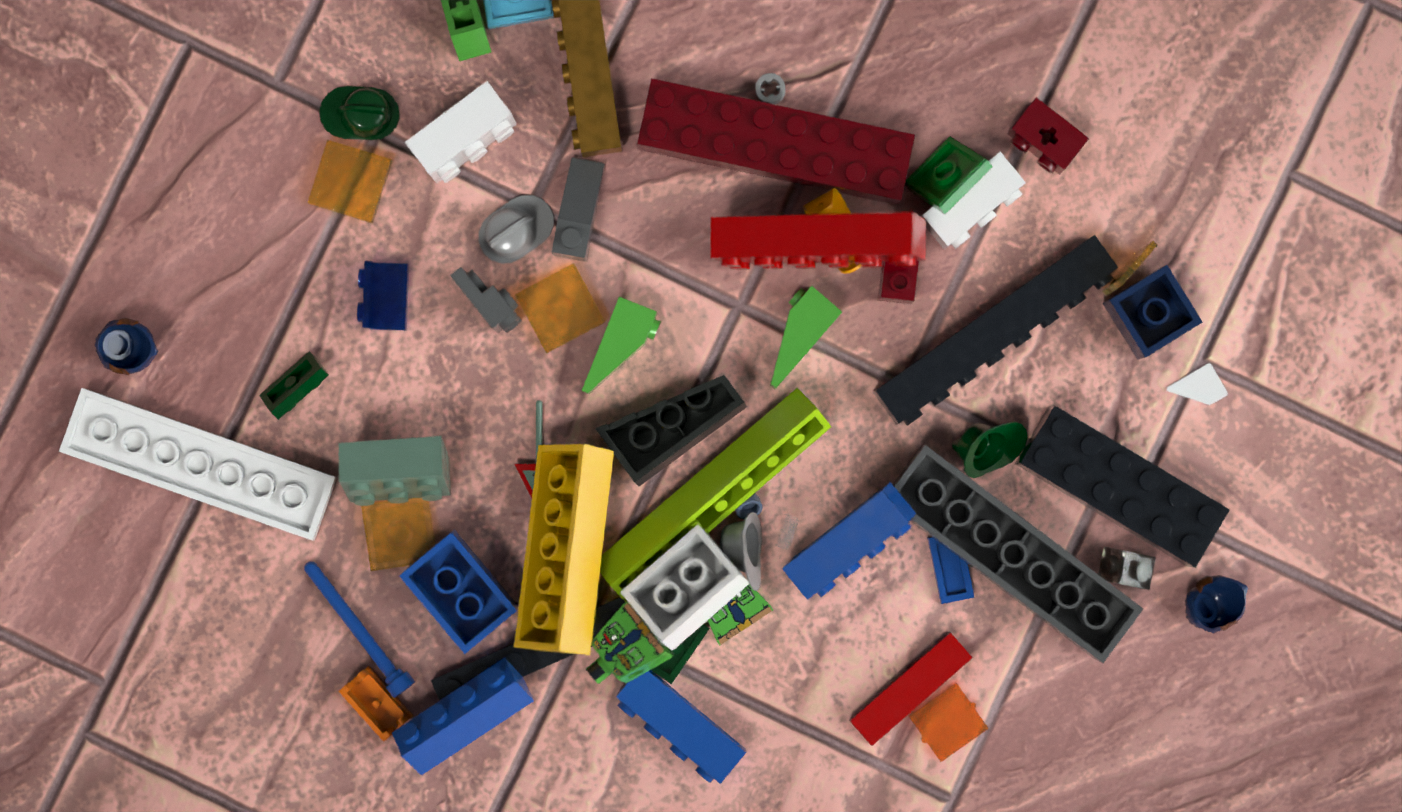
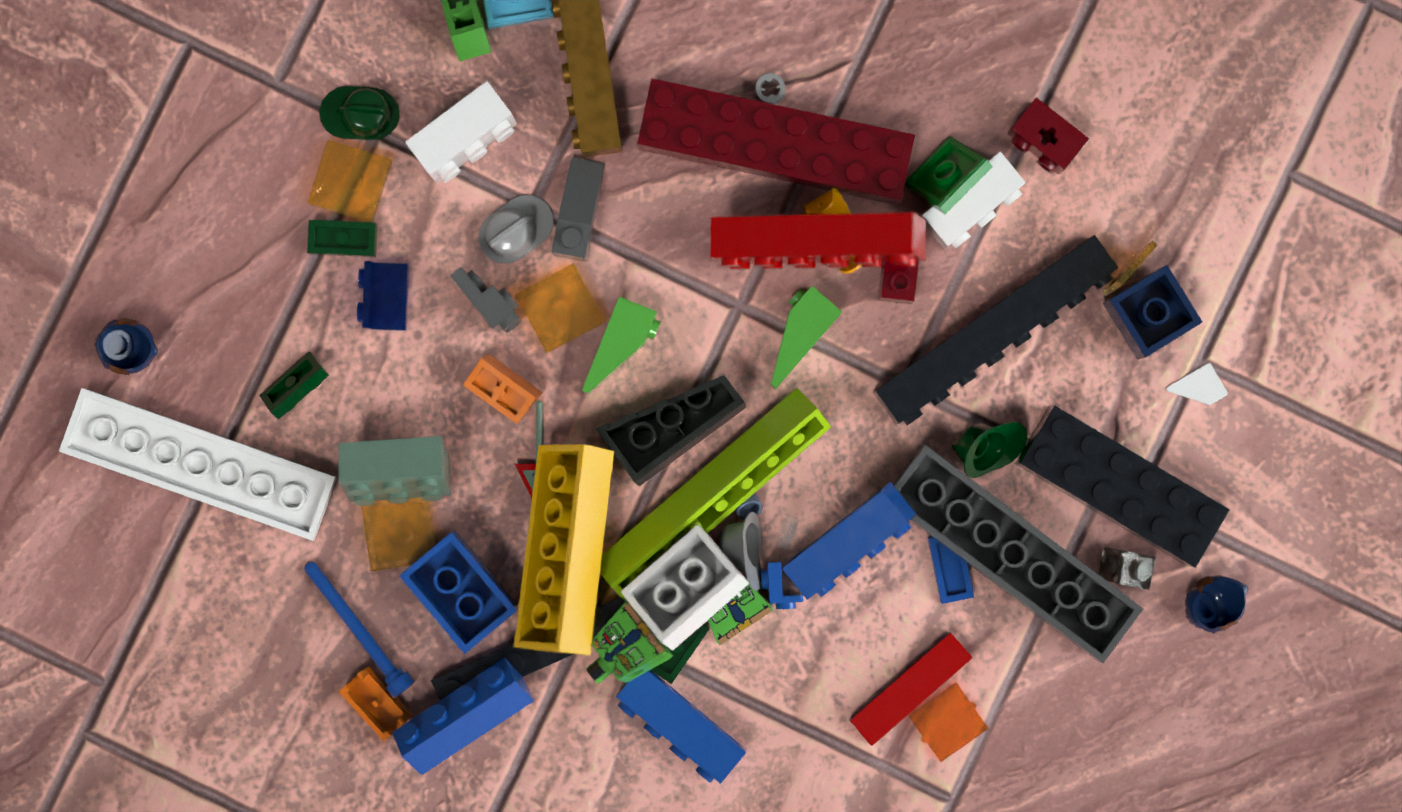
(342, 238): none -> dark green plate
(502, 388): none -> orange hinge
(772, 580): none -> blue bracket

